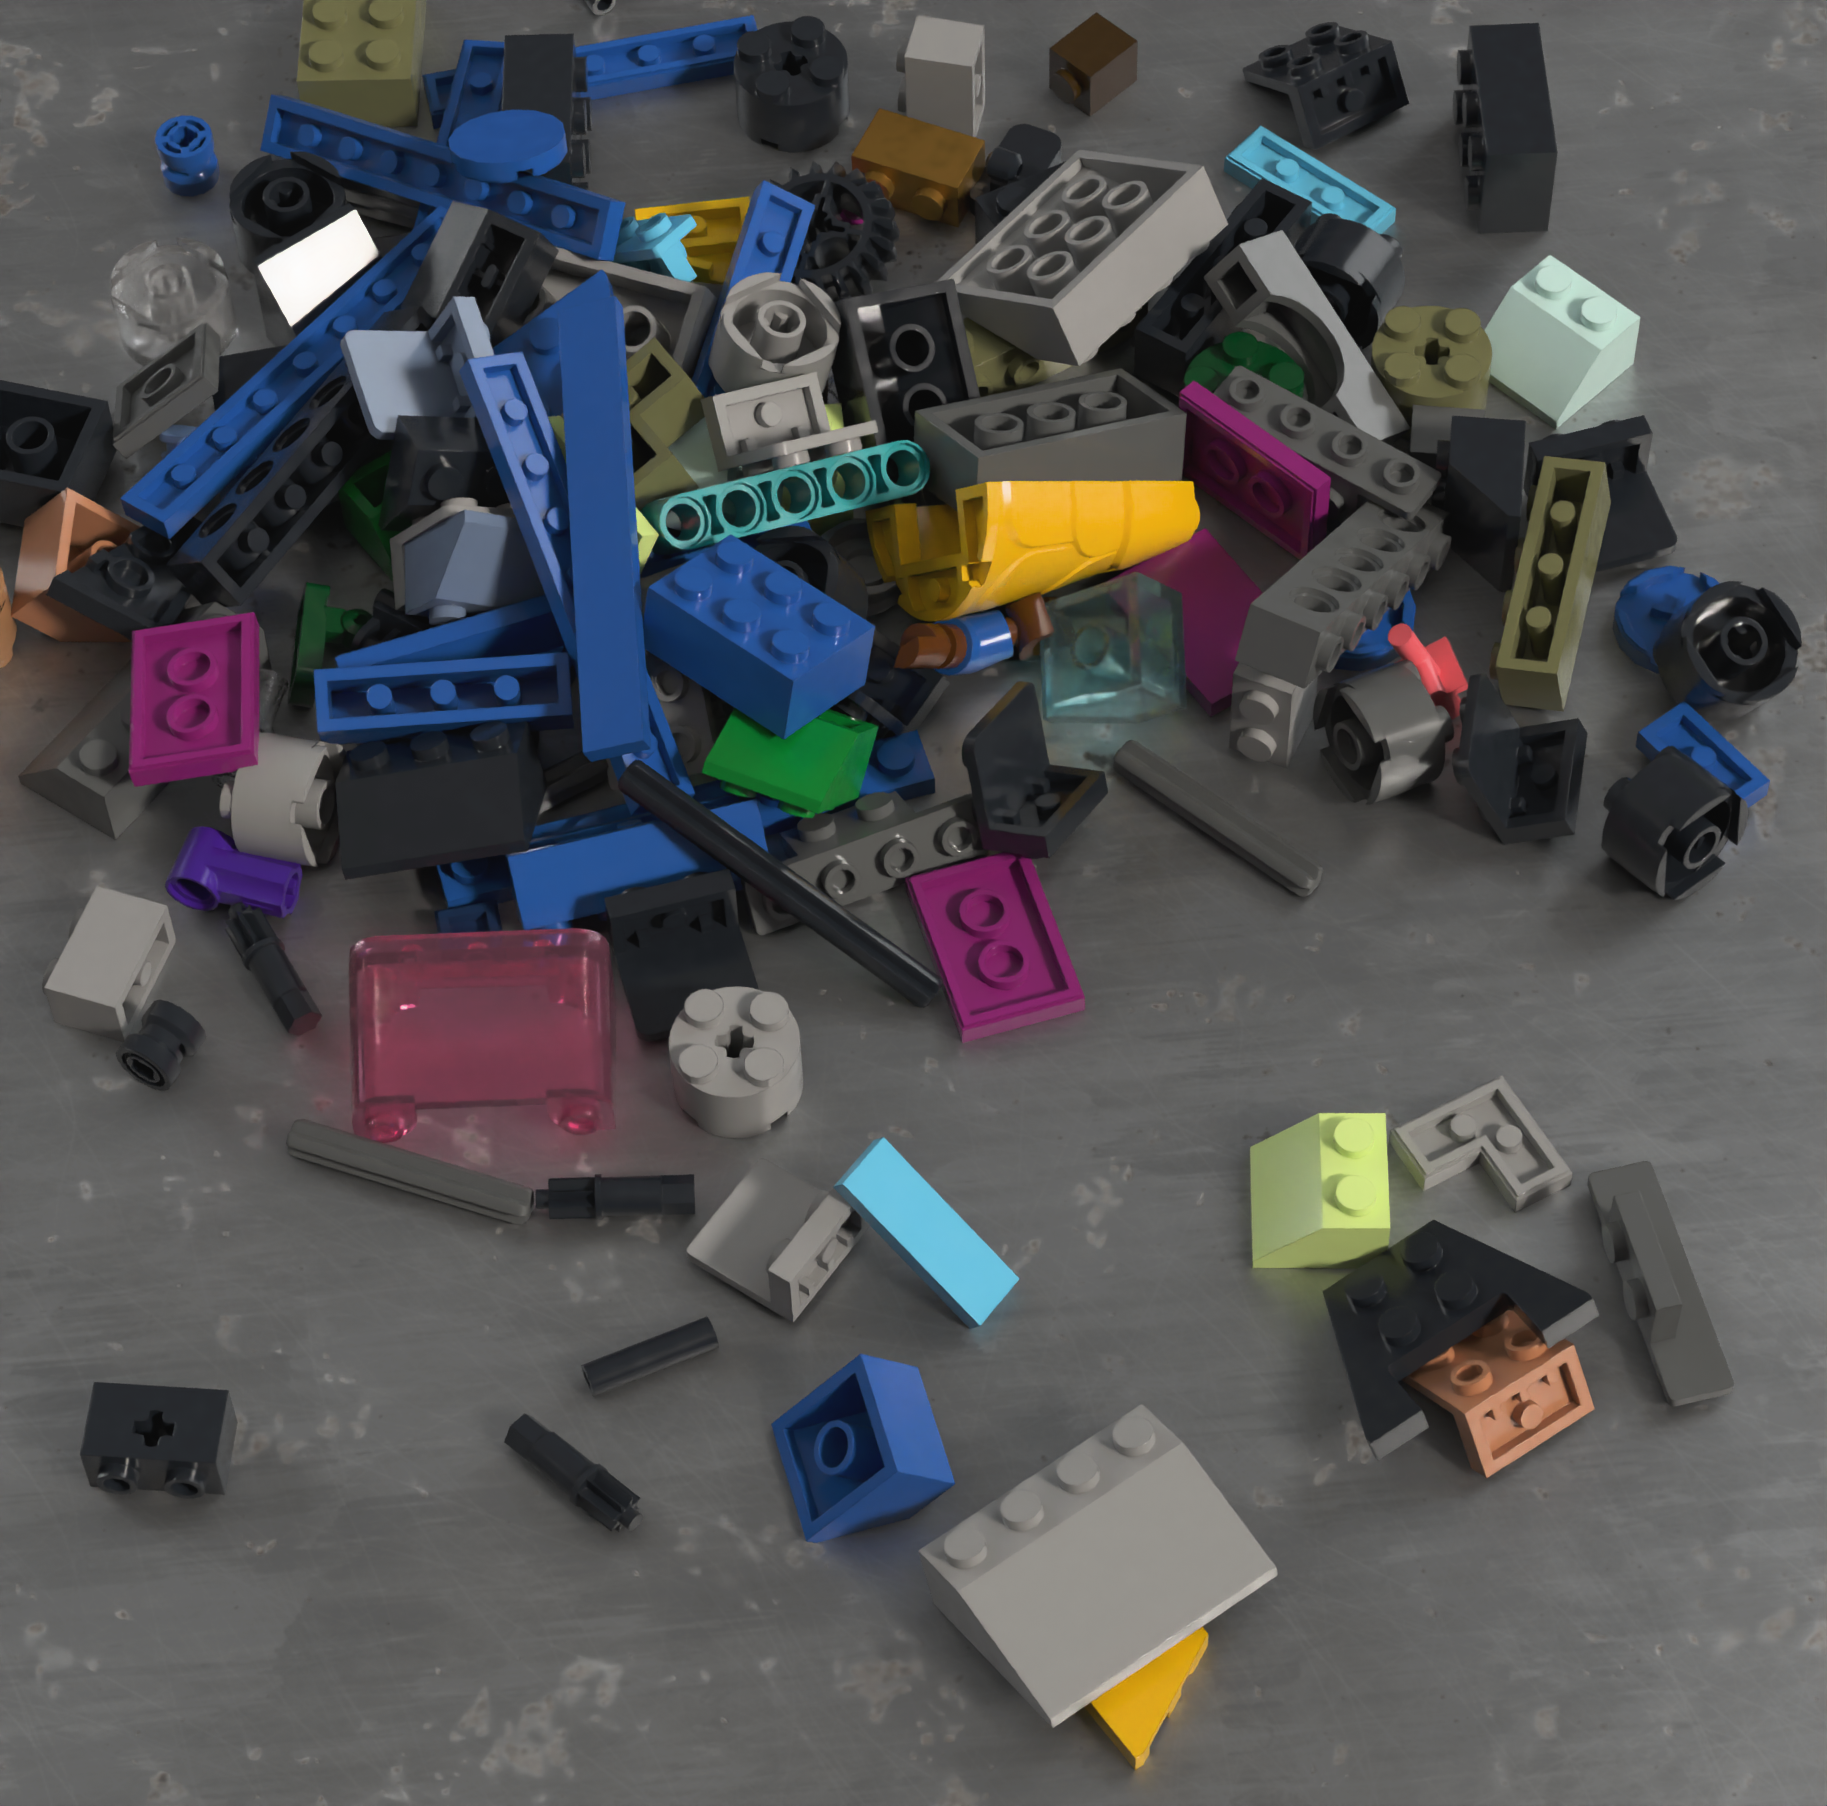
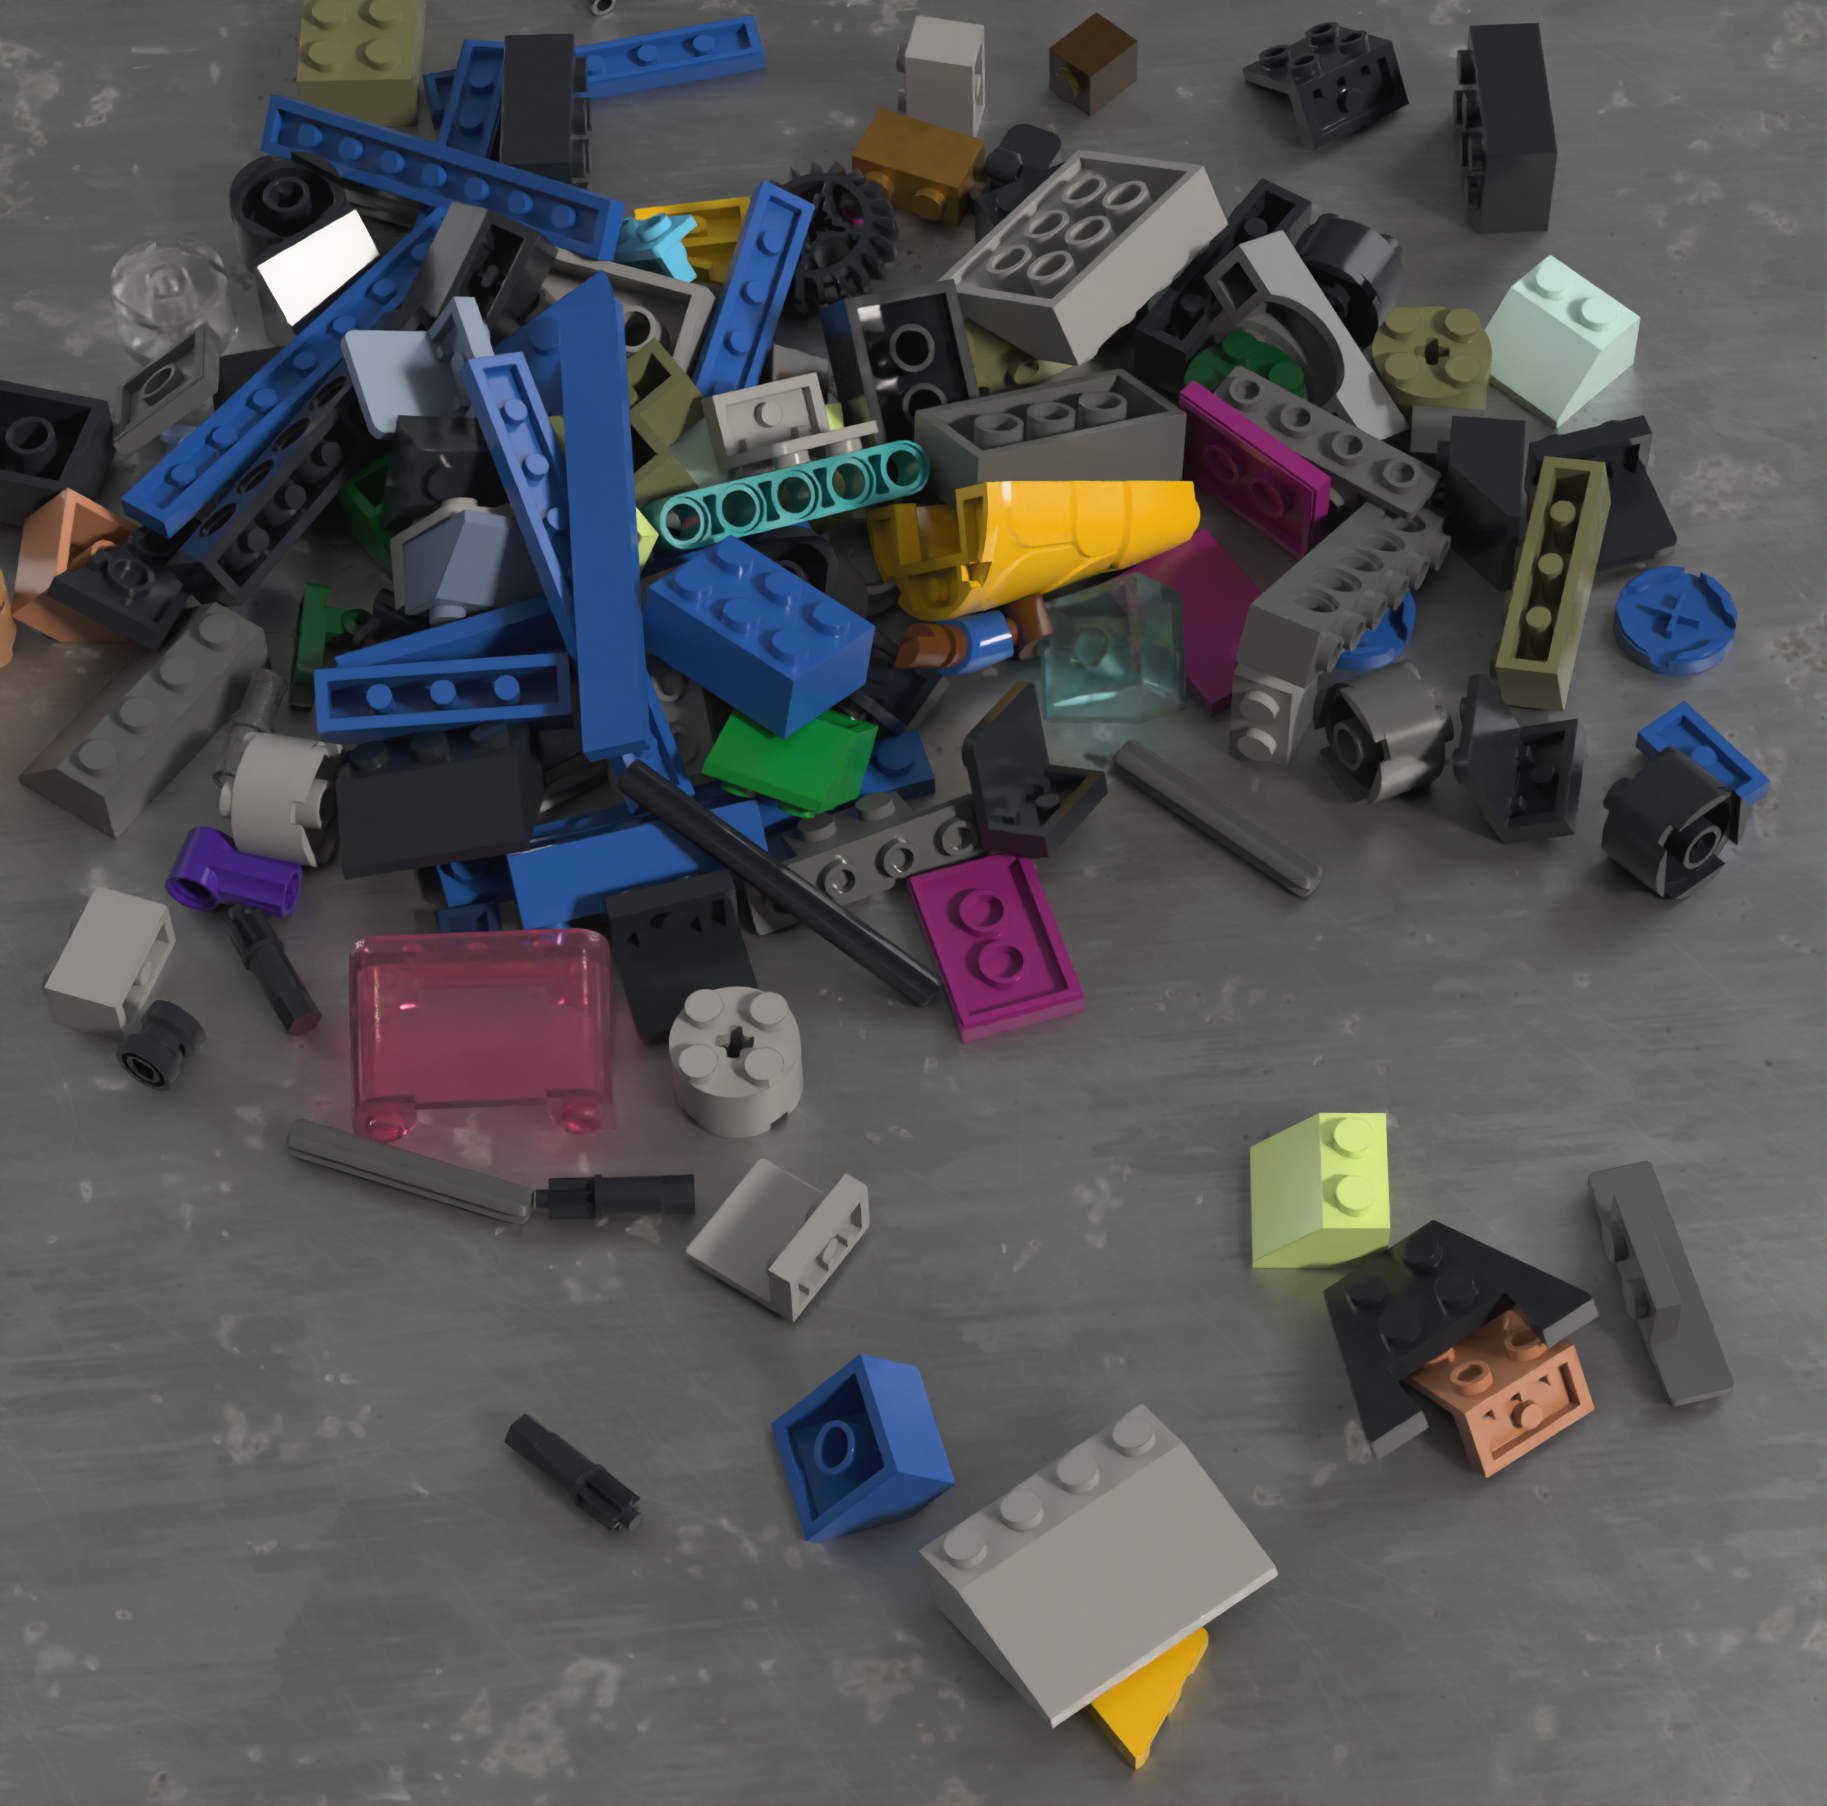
(158, 1439): black brick -> none
(187, 156): blue wheel -> none
(194, 699): magenta tile -> none
(507, 142): blue tile -> none
(650, 1356): black piece -> none
(774, 333): light grey brick -> none
(792, 84): black brick -> none
(926, 1232): medium azure tile -> none
(1287, 166): medium azure tile -> none
(1436, 665): coral arm -> none
(1484, 1129): light grey tile -> none
(1728, 651): black brick -> none

